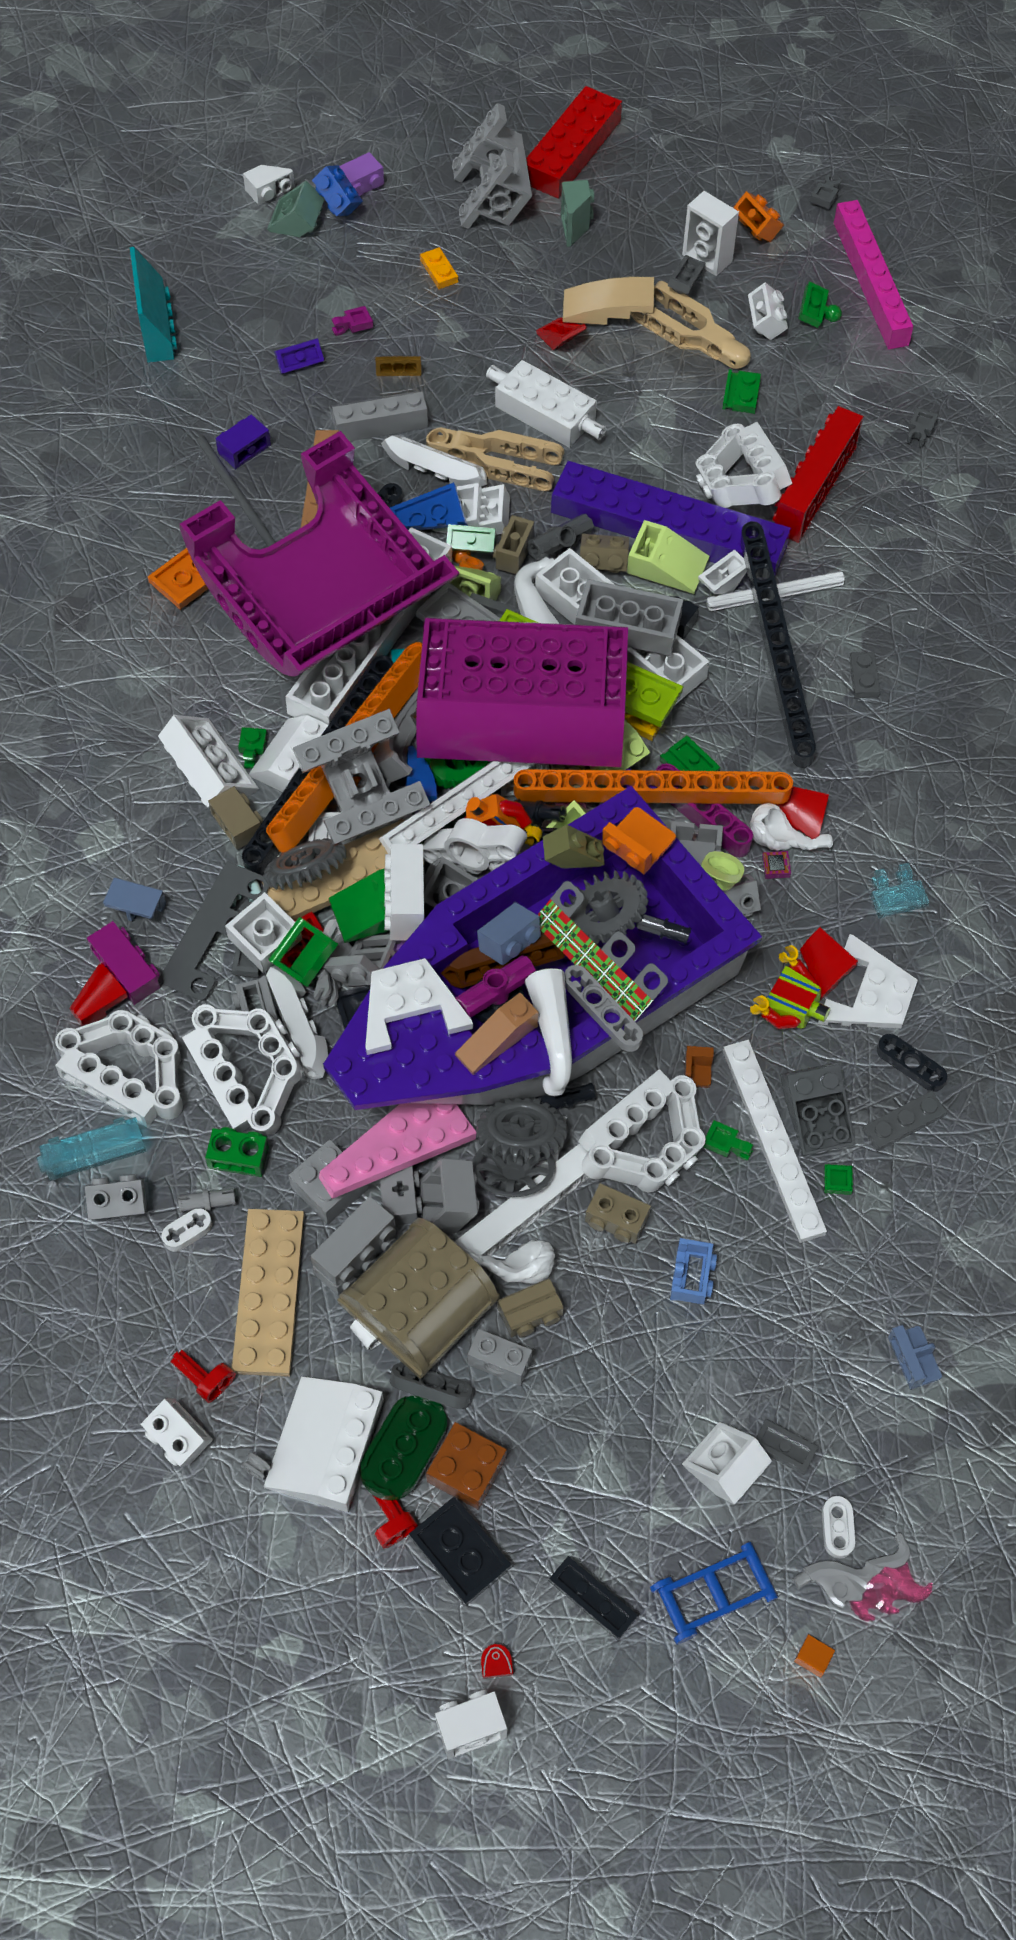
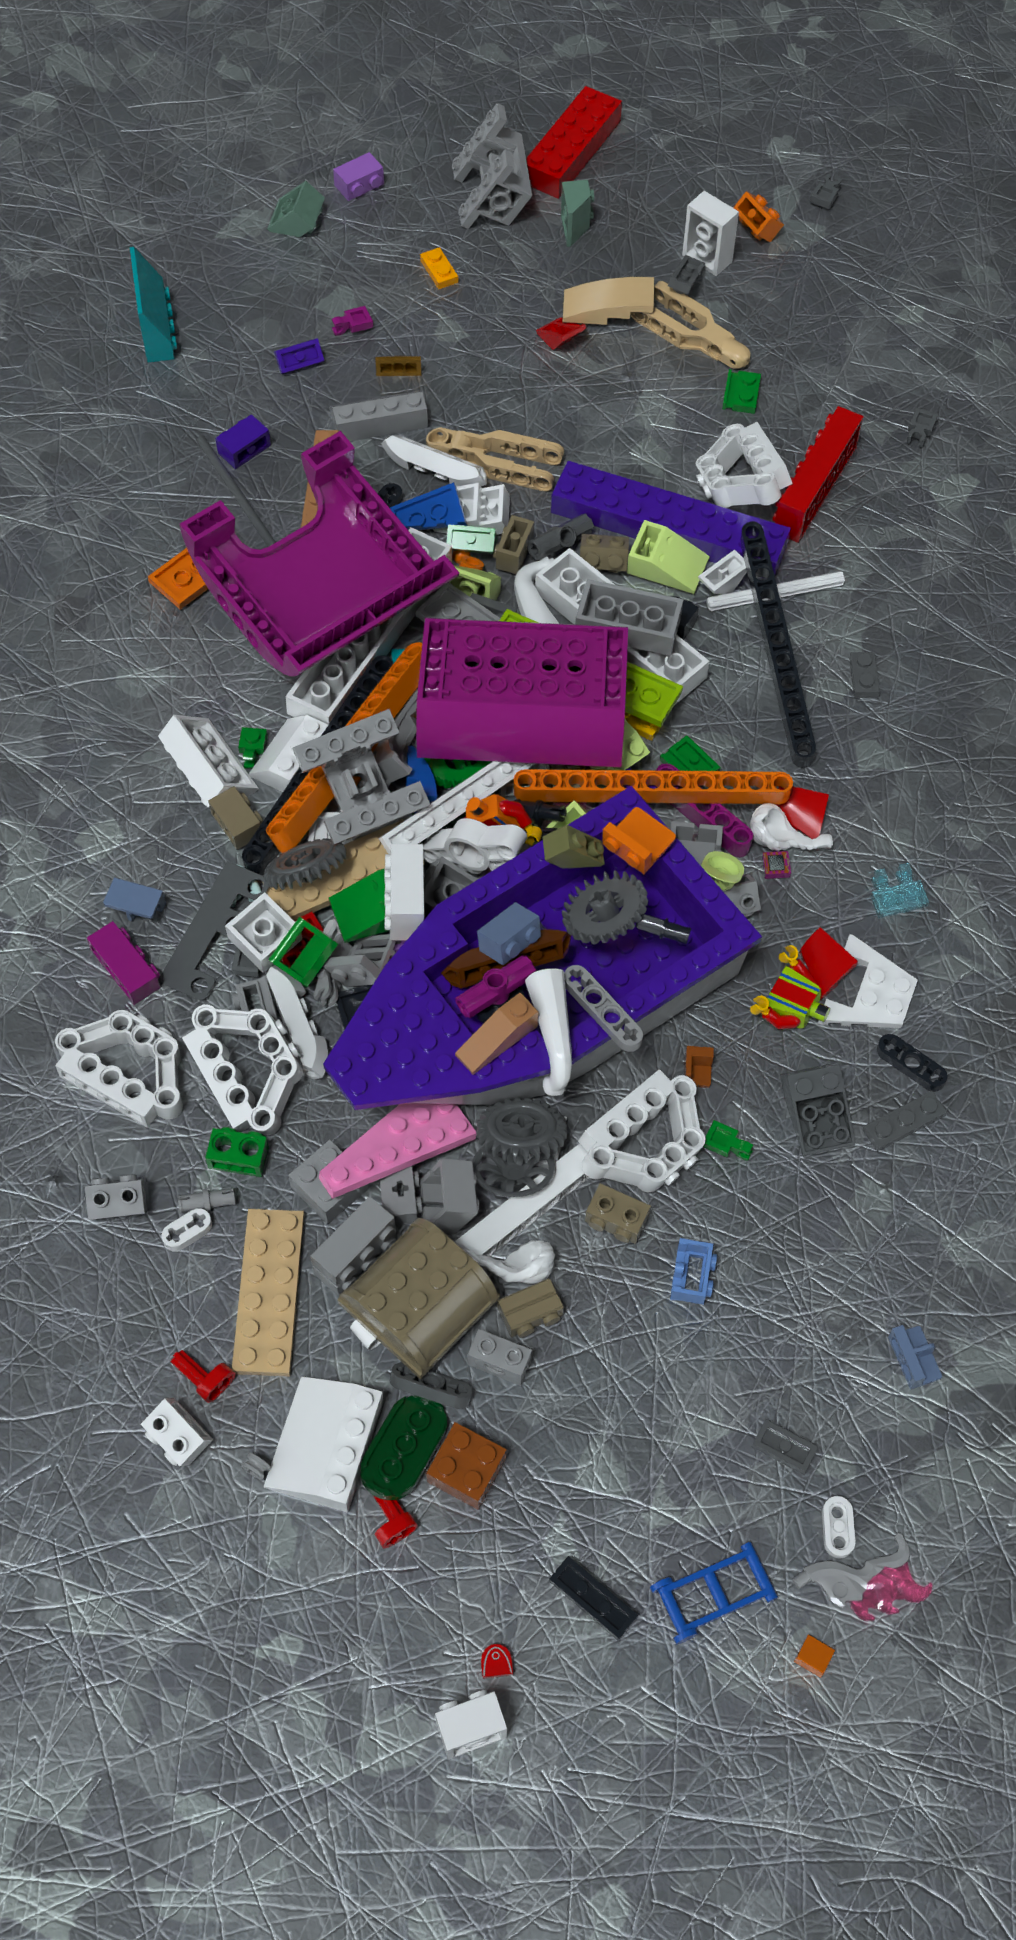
(91, 1148): clear light blue brick -> none
(97, 996): red slope -> none
(268, 182): white slope -> none
(337, 190): blue brick -> none
(408, 992): white wing -> none
(460, 1551): black plate -> none
(545, 403): white brick -> none
(570, 1097): black pin -> none
(600, 963): piece -> none
(727, 1462): white slope -> none
(768, 311): white brick -> none
(774, 1141): white plate -> none
(814, 306): green plate -> none
(838, 1179): green tile -> none
(873, 275): dark pink brick -> none

